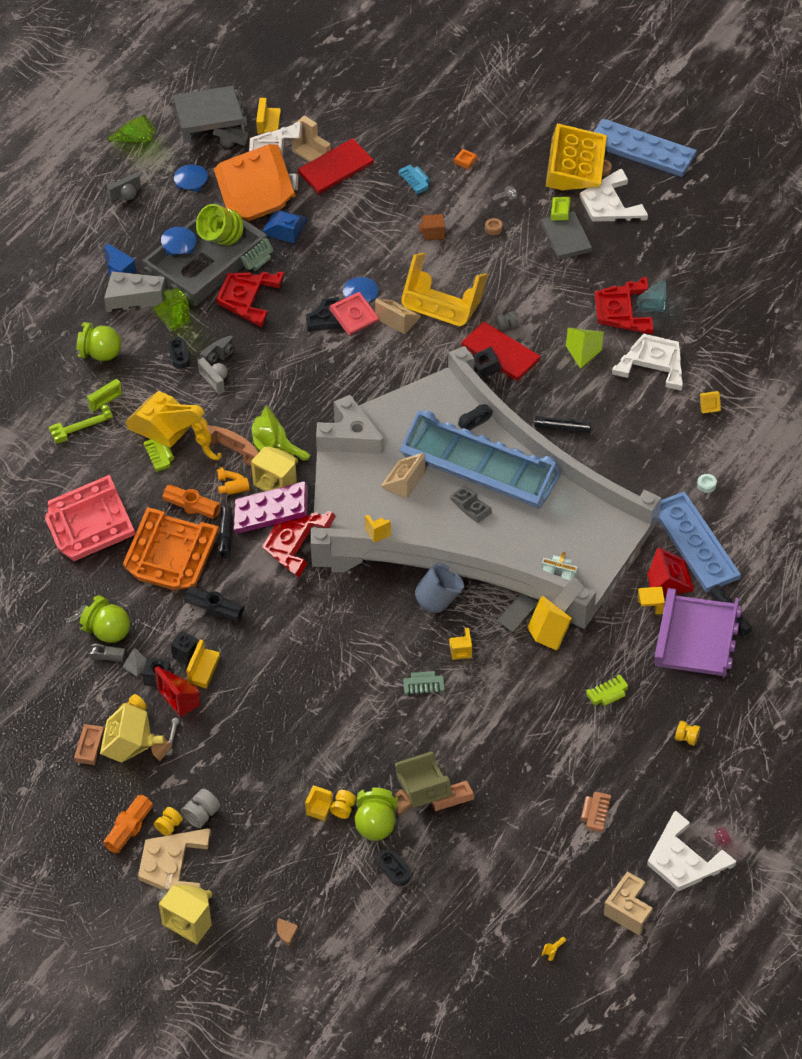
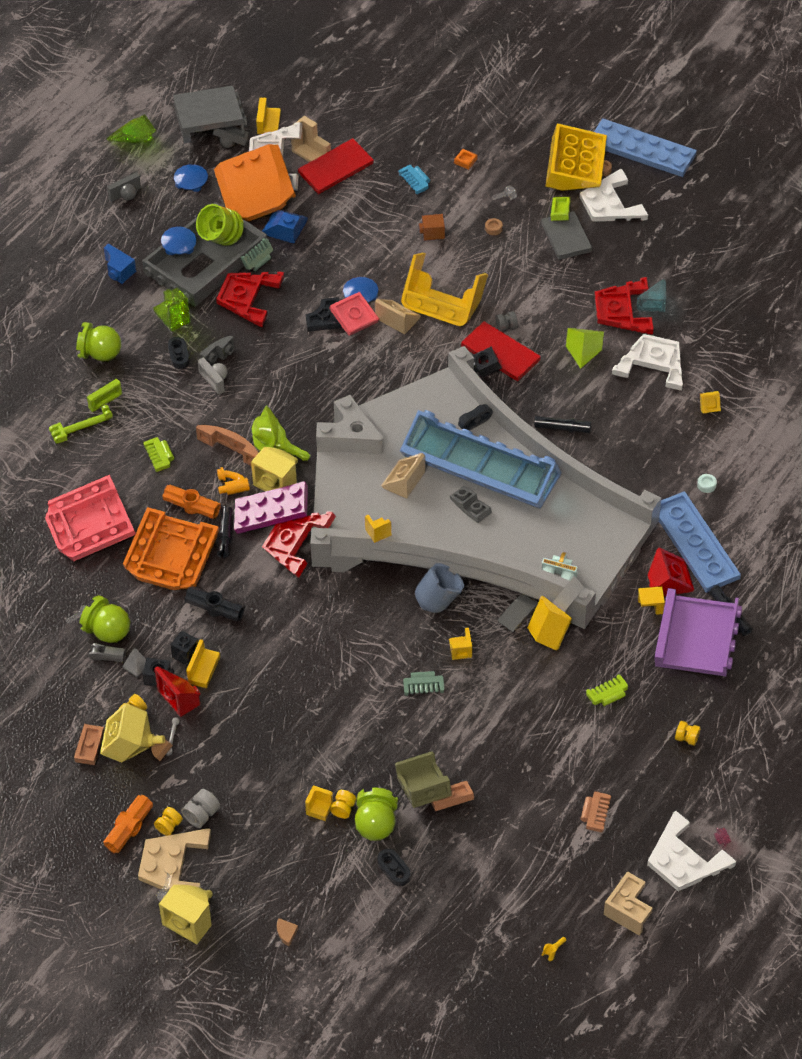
(133, 290): light grey wedge -> none
(167, 420): yellow slope -> none
(403, 803): medium nougat tile -> none

